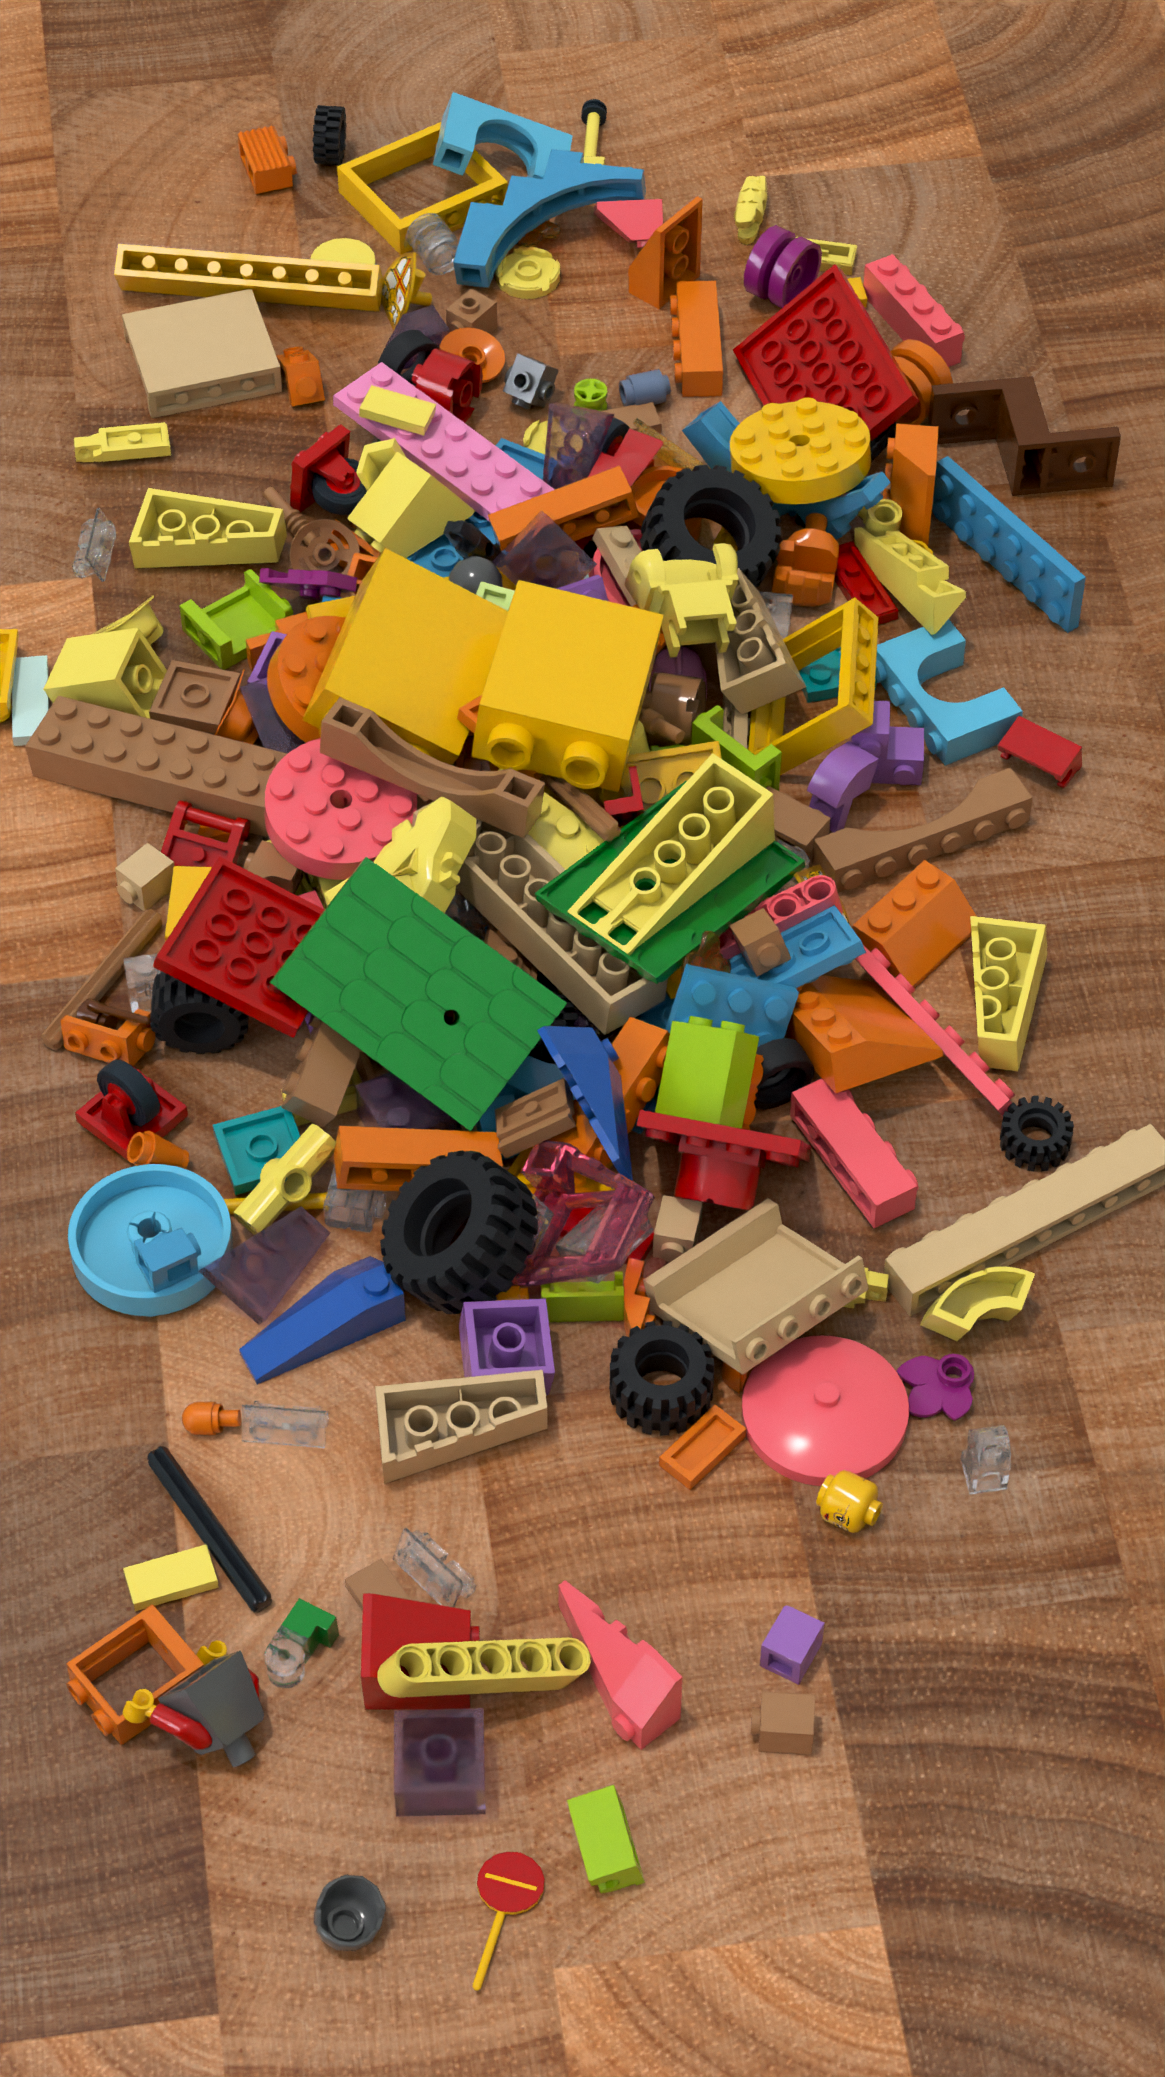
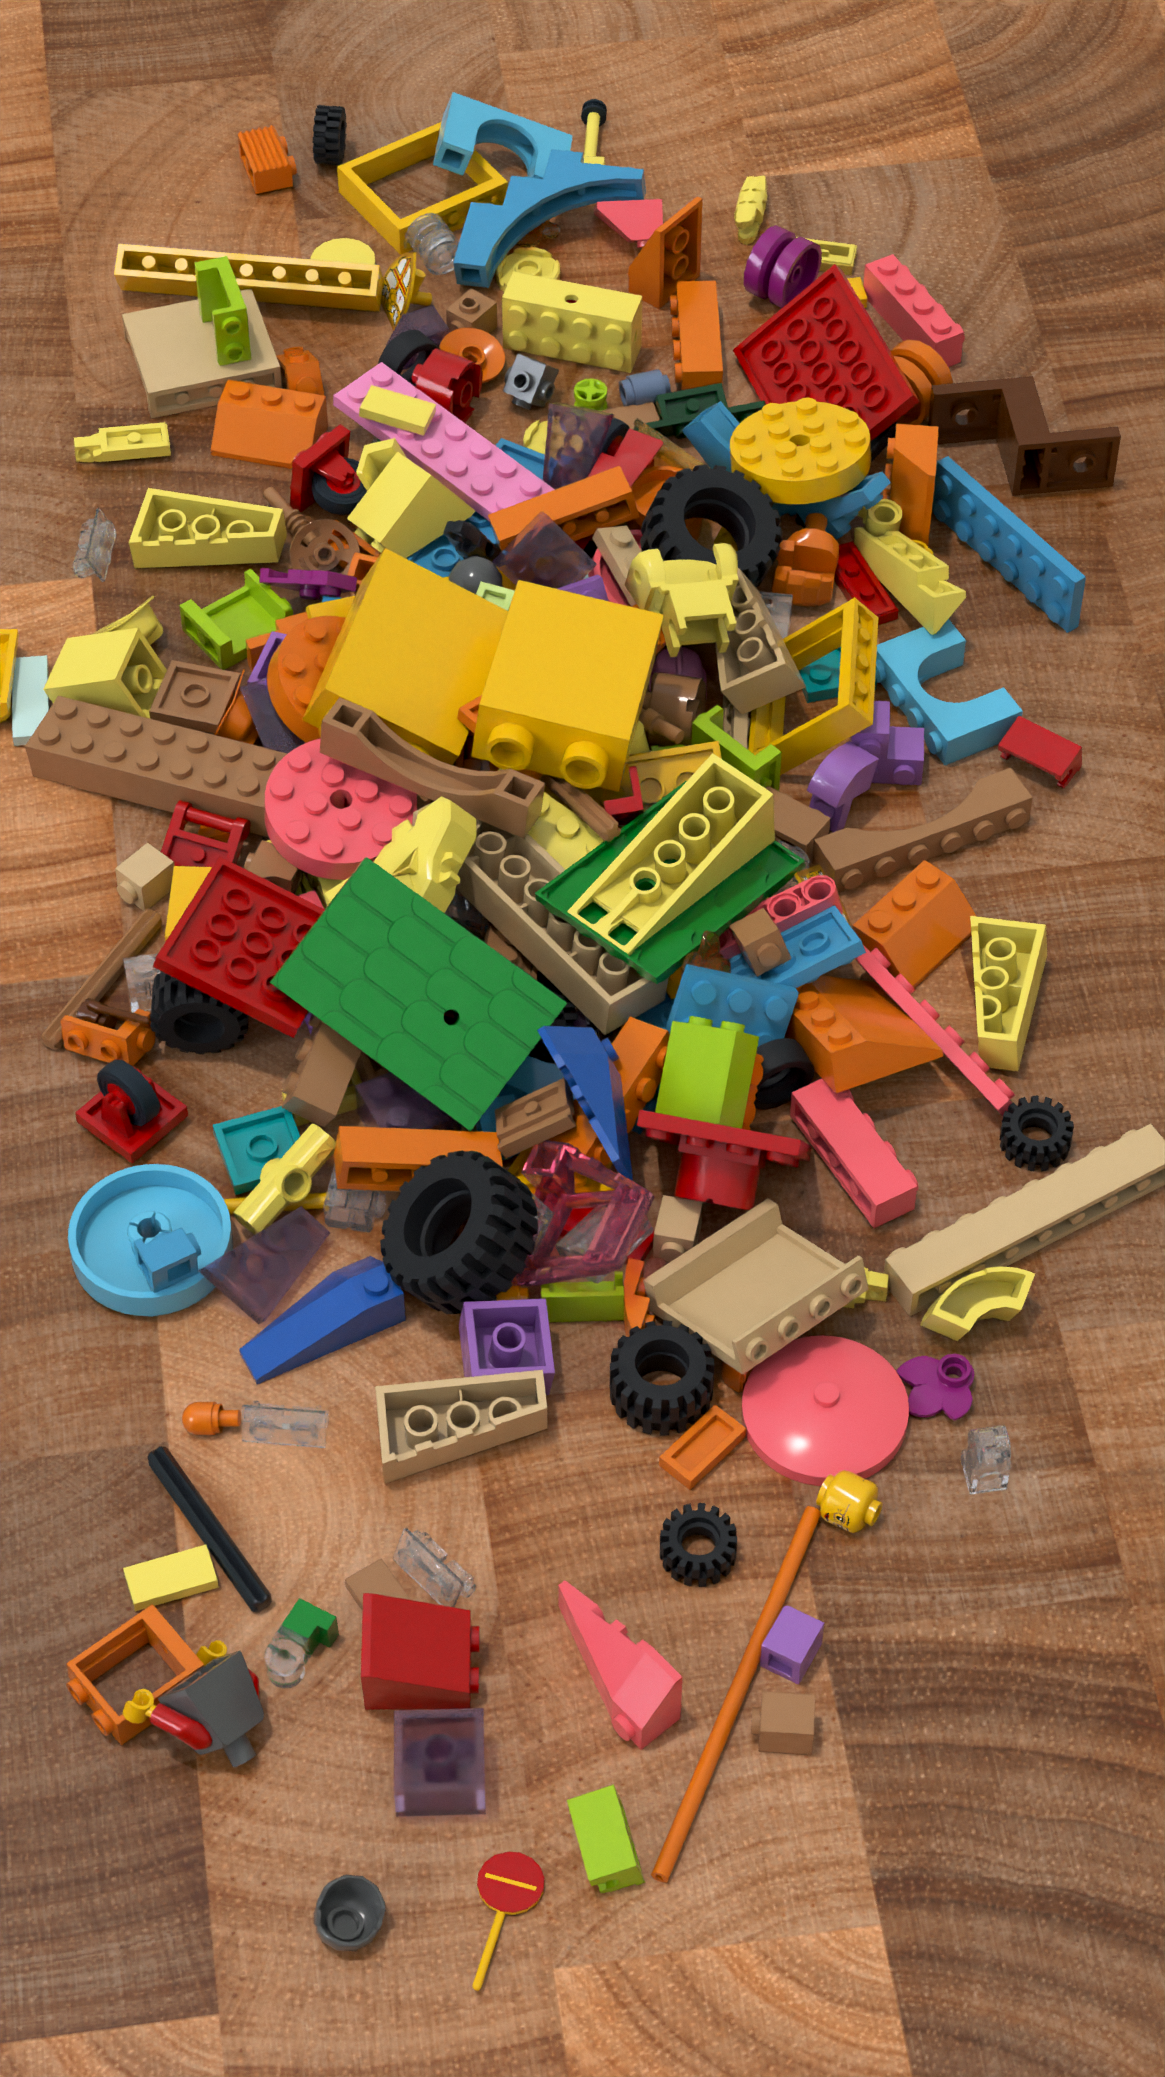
(153, 1149): orange cone -> none
(224, 305): none -> lime panel
(266, 423): none -> orange slope
(469, 1676): light yellow beam -> none
(572, 321): none -> light yellow brick
(683, 406): none -> dark green bracket
(698, 1523): none -> black tyre
(734, 1697): none -> orange piece

